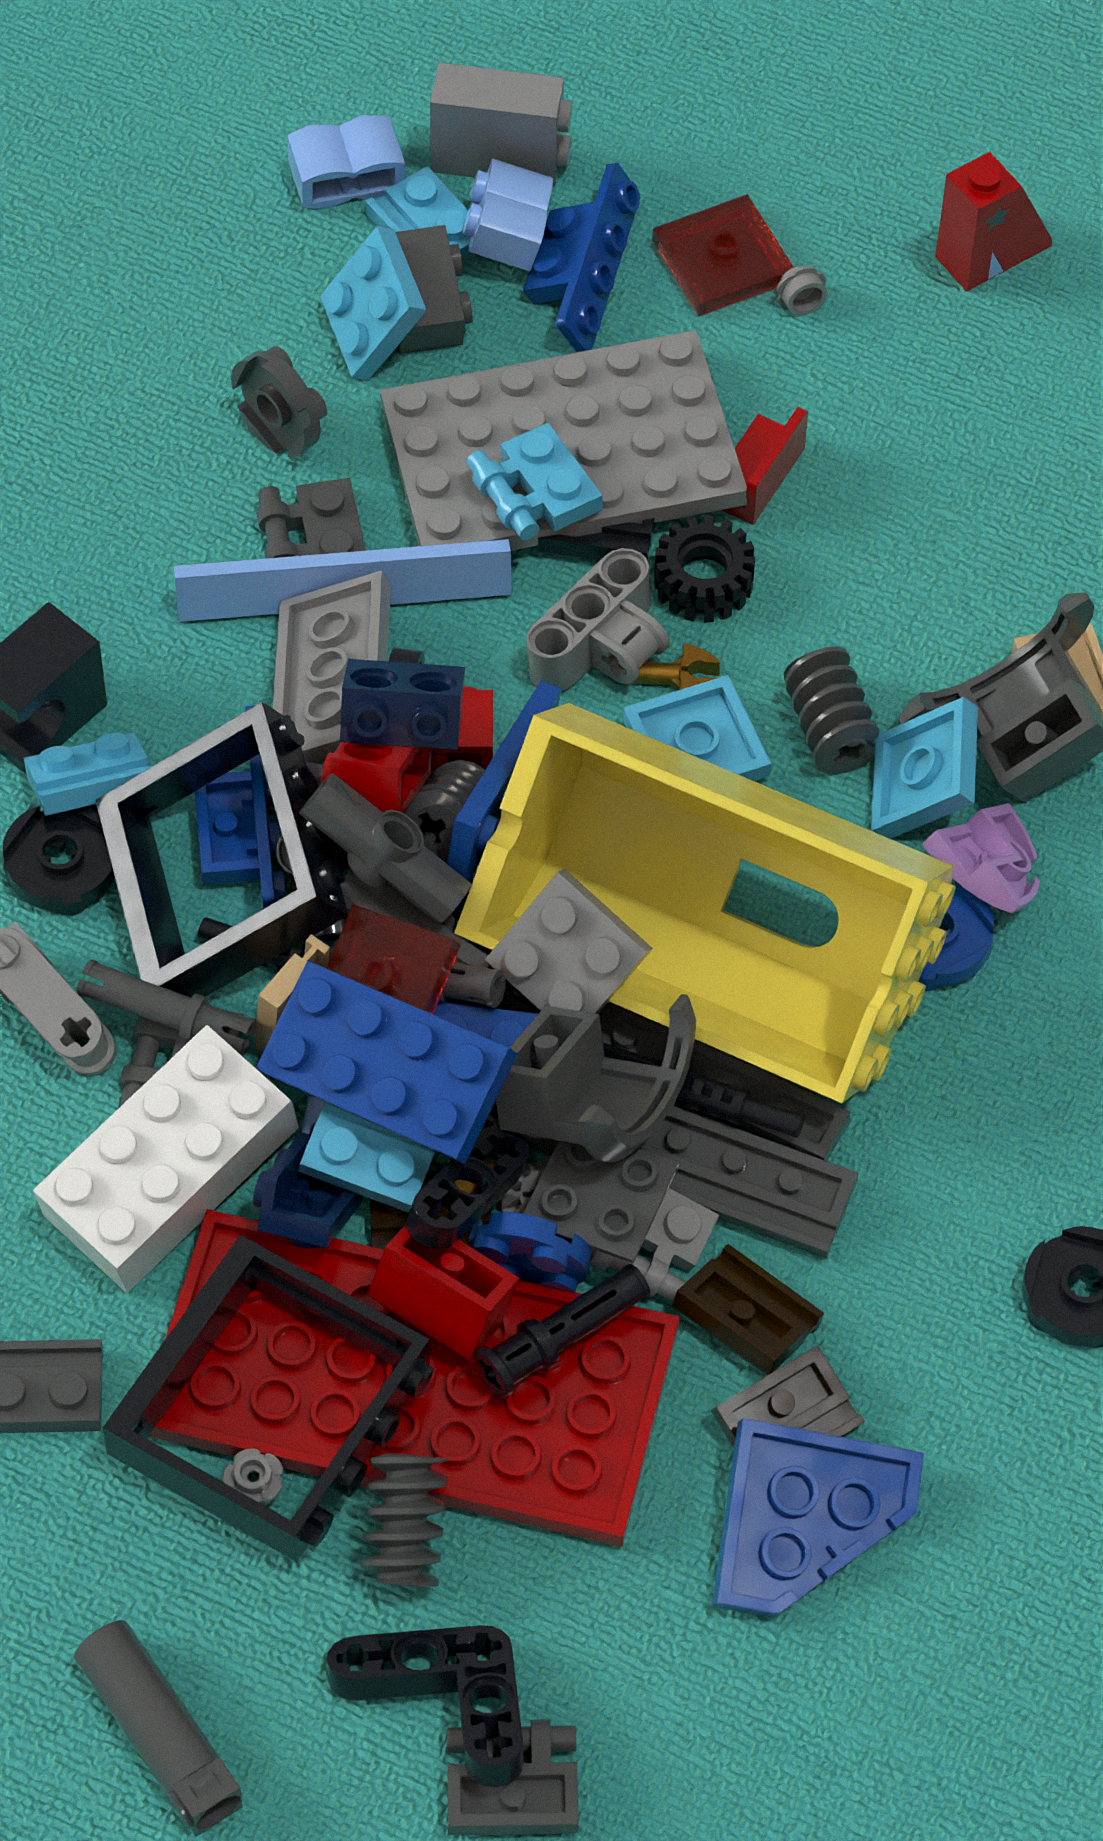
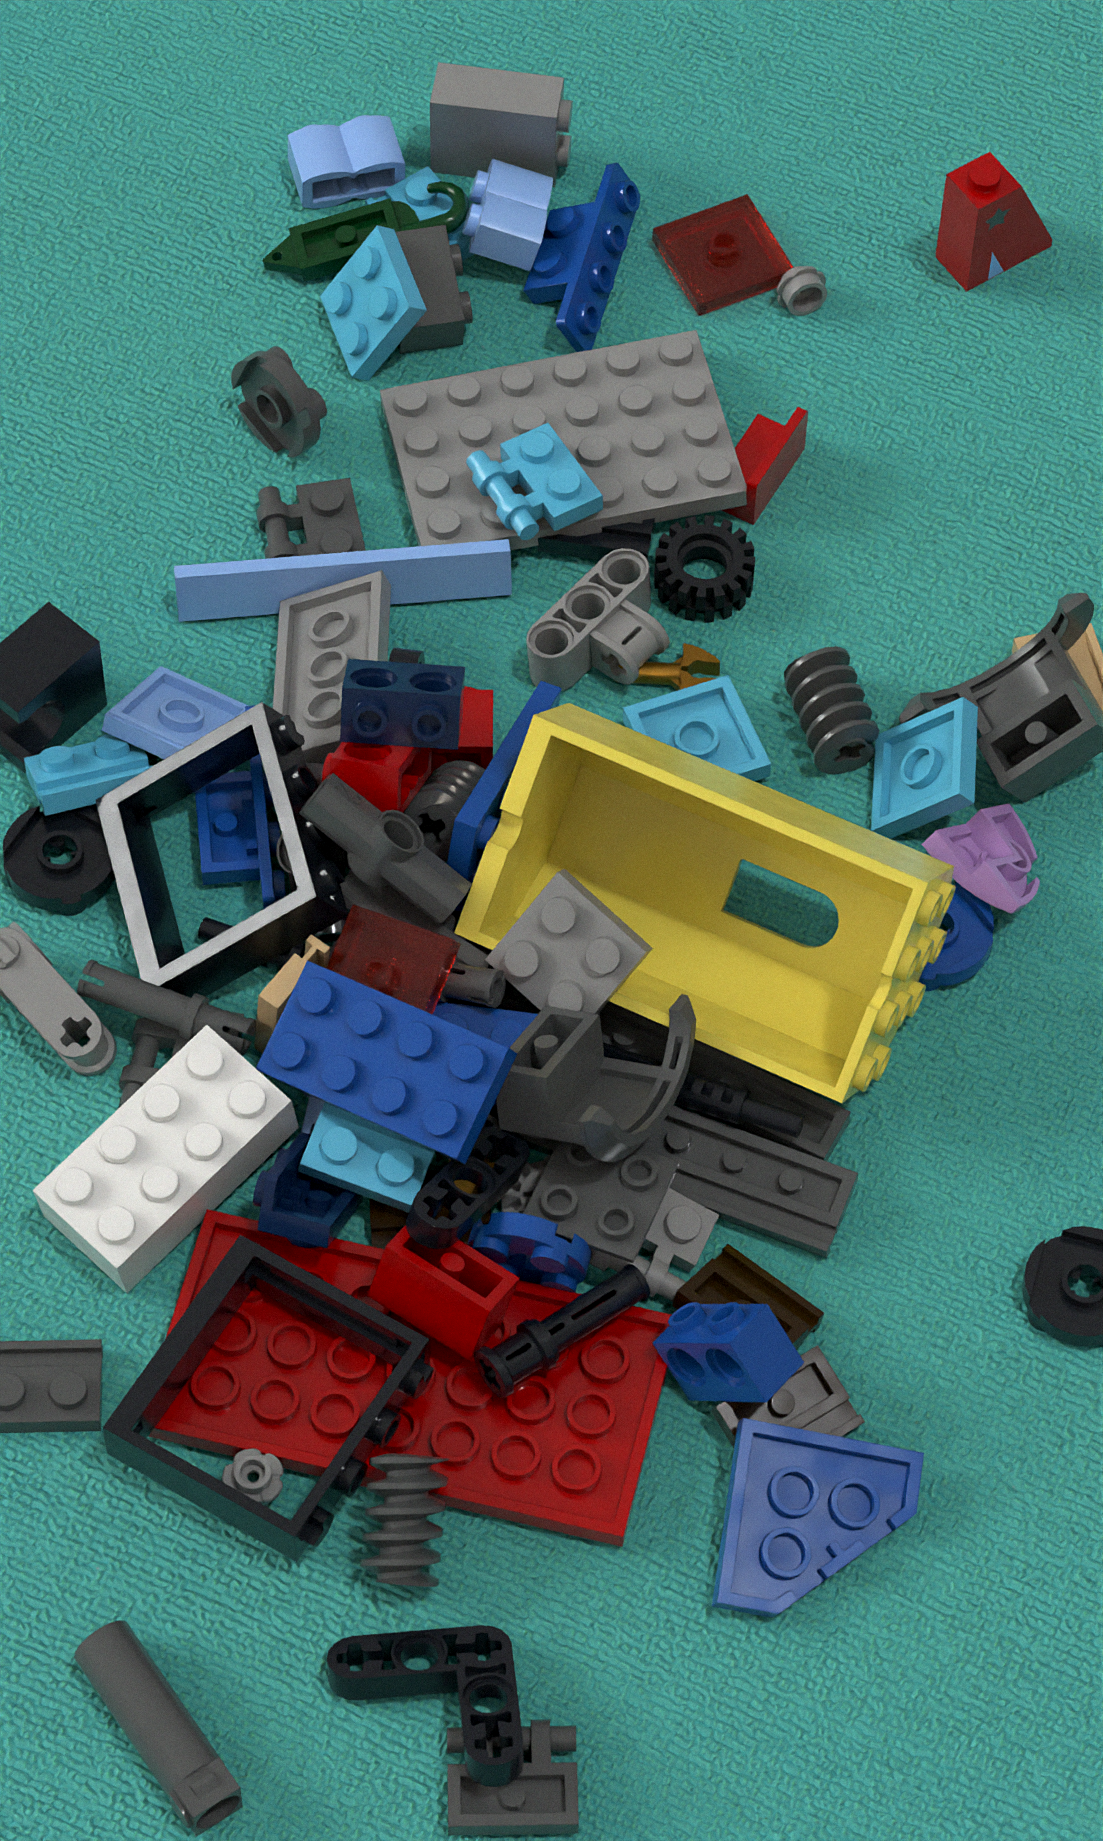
(169, 713): none -> light blue tile
(330, 242): none -> dark green plate
(727, 1352): none -> blue brick

